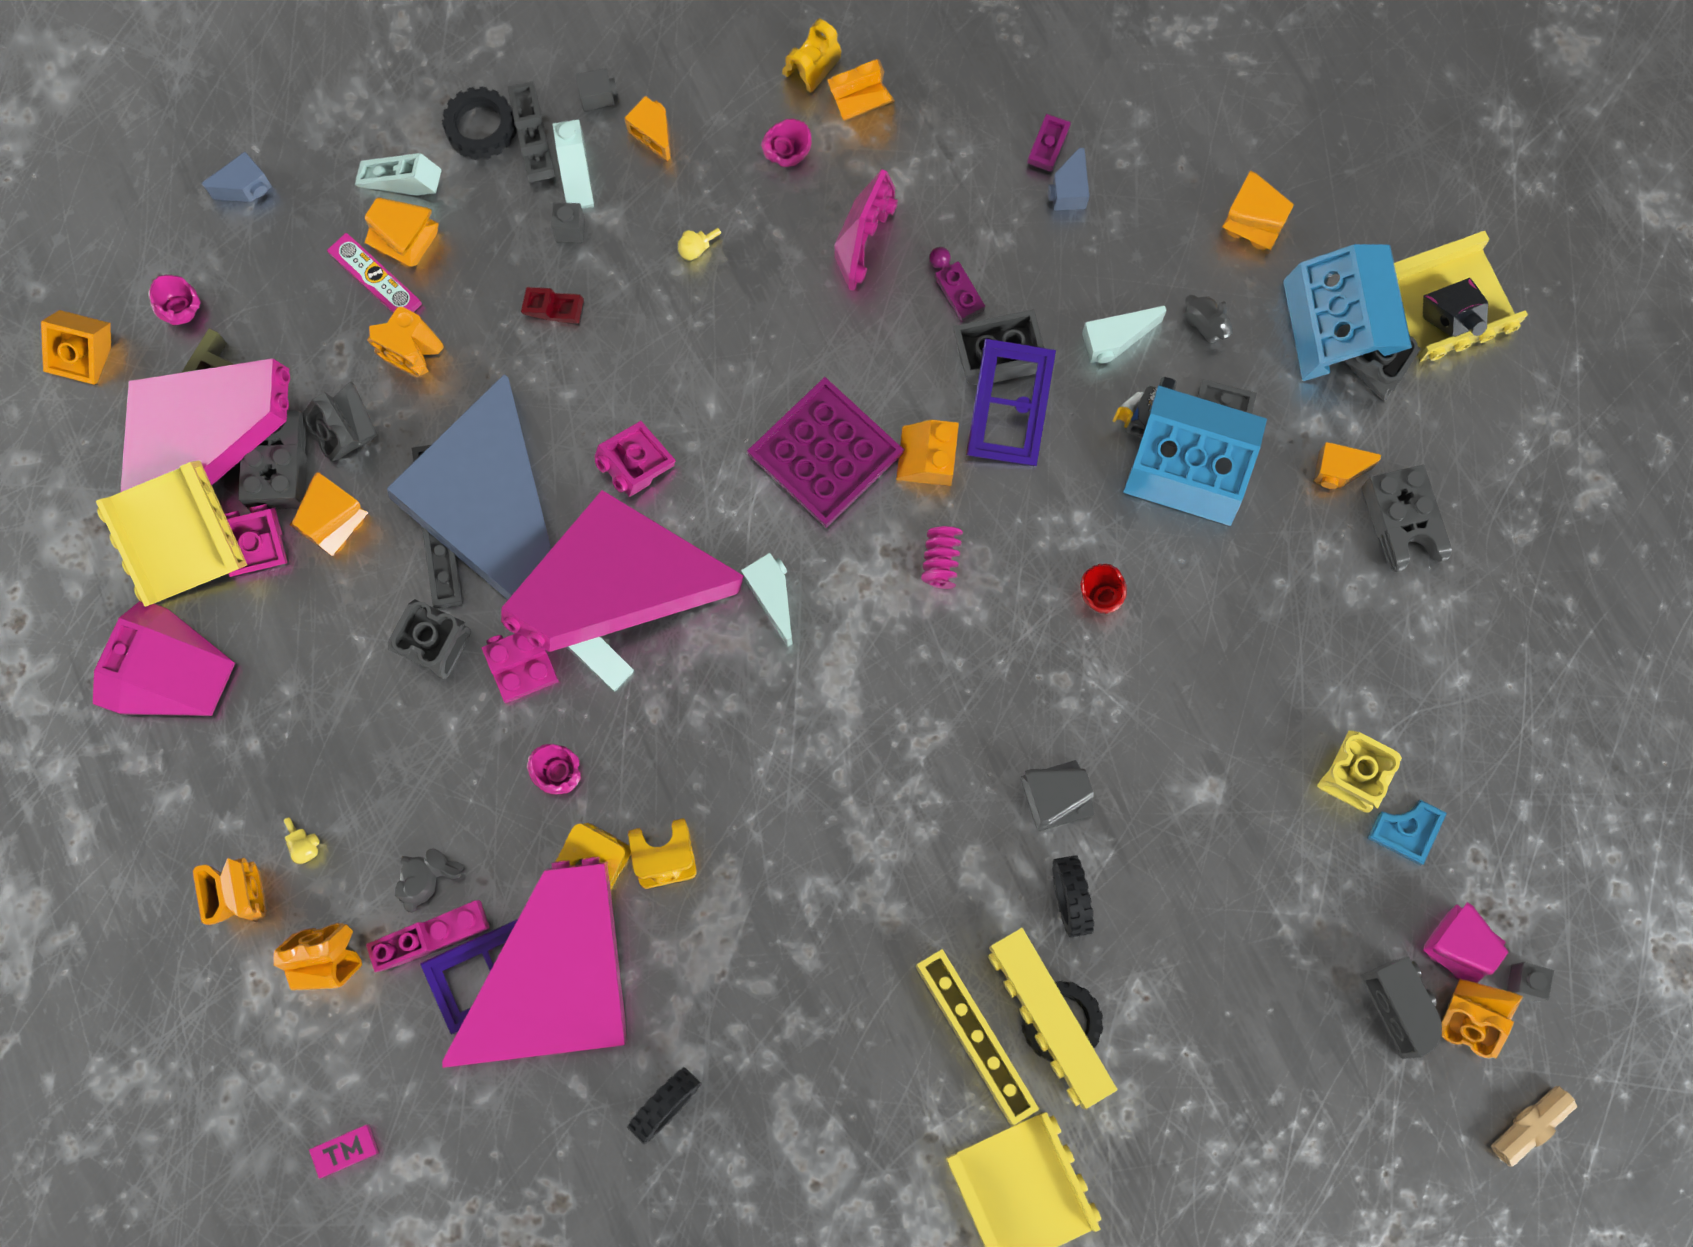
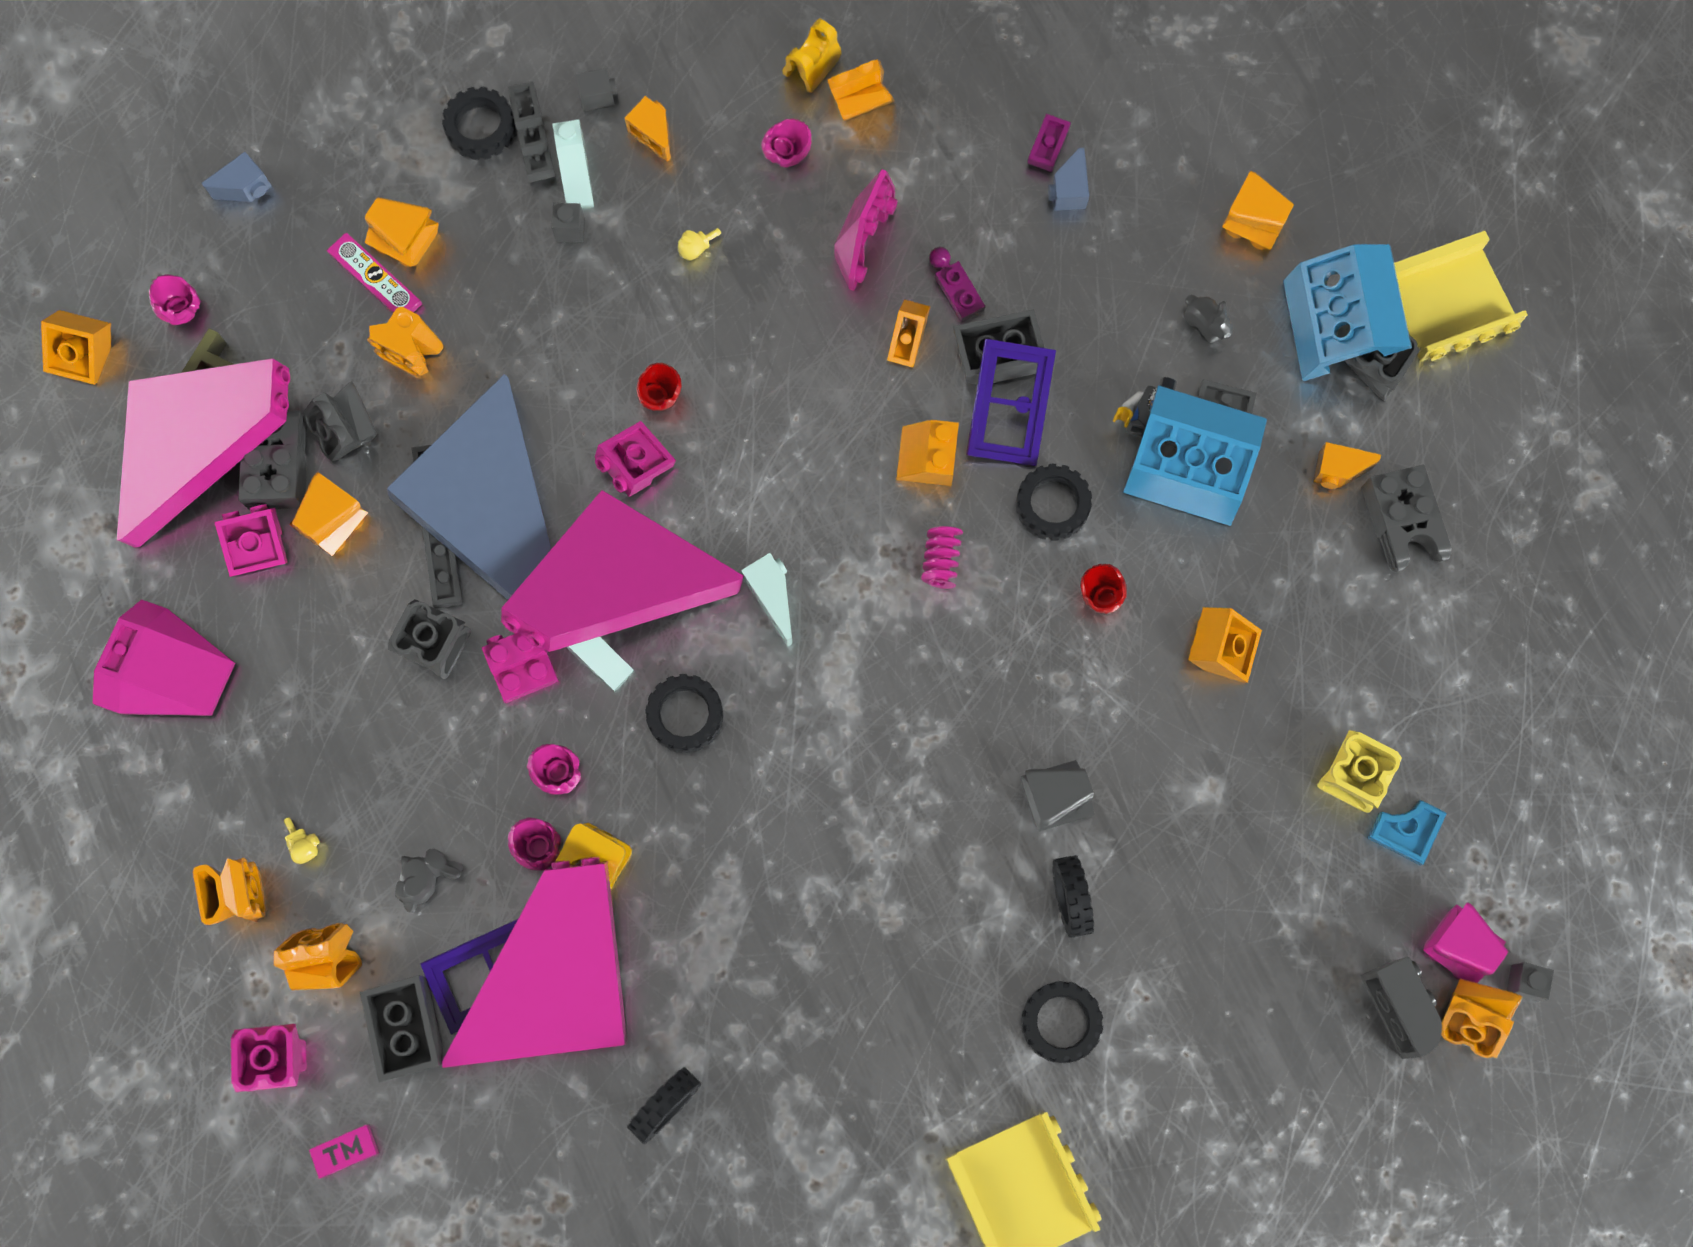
(171, 533): light yellow panel -> none
(266, 1057): none -> dark pink piece
(400, 174): light aqua slope -> none
(402, 1027): none -> dark grey brick
(427, 936): dark pink slope -> none
(534, 843): none -> dark pink hair
(552, 306): dark red slope -> none
(659, 387): none -> red hair
(666, 863): yellow piece -> none
(670, 687): none -> black tyre
(825, 452): magenta plate -> none
(908, 332): none -> light orange slope
(977, 1037): light yellow brick -> none
(1052, 1018): light yellow brick -> none
(1053, 474): none -> black tyre
(1113, 335): light aqua slope -> none
(1225, 643): none -> light orange slope
(1457, 309): black torso -> none
(1534, 1126): tan piece -> none

